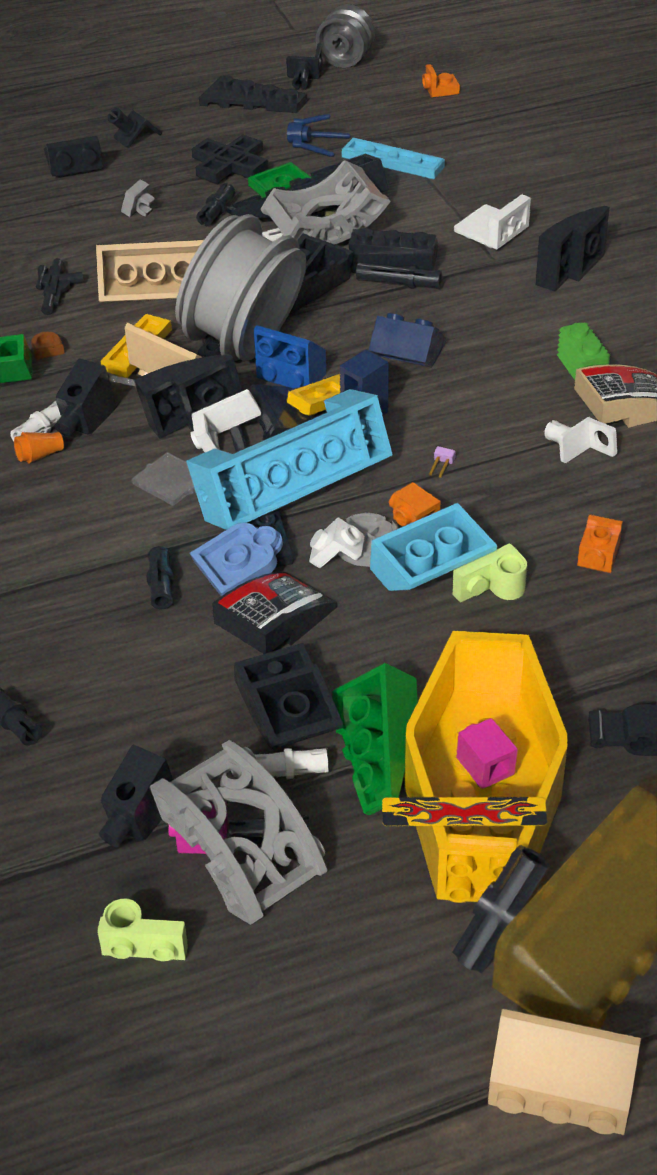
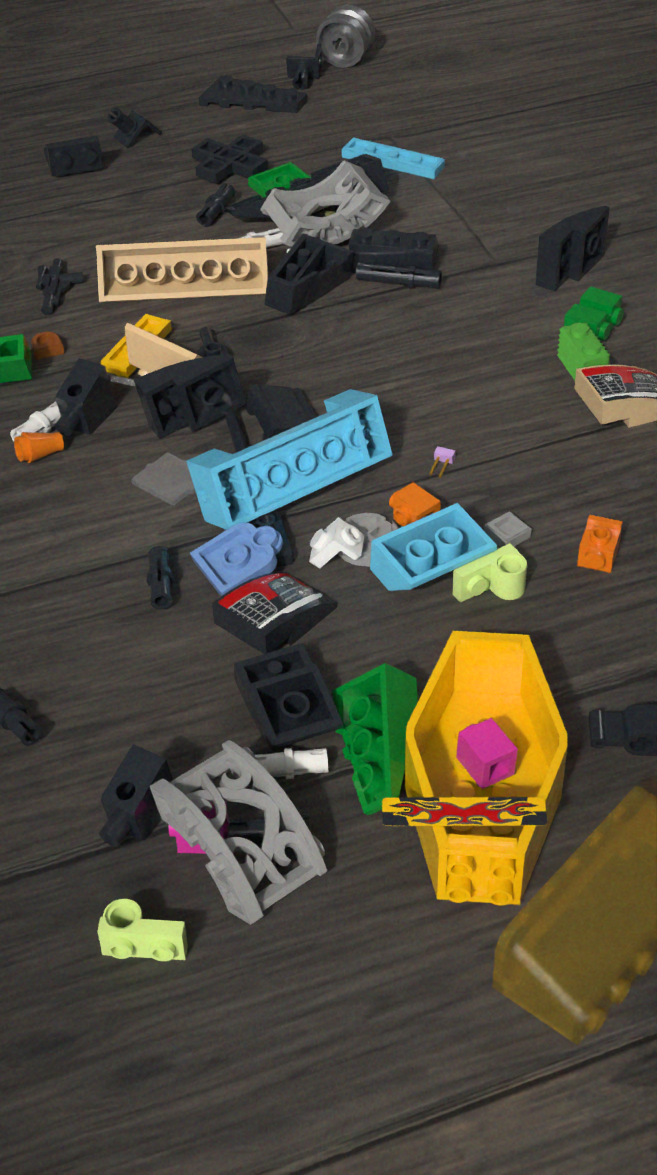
(137, 199): light grey tile -> none
(221, 417): white bracket -> none
(238, 284): light grey wheel -> none
(287, 358): blue slope -> none
(299, 133): dark blue plant -> none
(311, 397): yellow plate -> none
(366, 374): dark blue brick -> none
(406, 341): dark blue slope -> none
(439, 85): orange bracket -> none
(496, 226): white bracket -> none
(499, 907): black piece -> none
(507, 530): none -> light grey tile
(563, 1072): tan slope -> none
(581, 437): white bracket -> none
(598, 309): none -> green brick

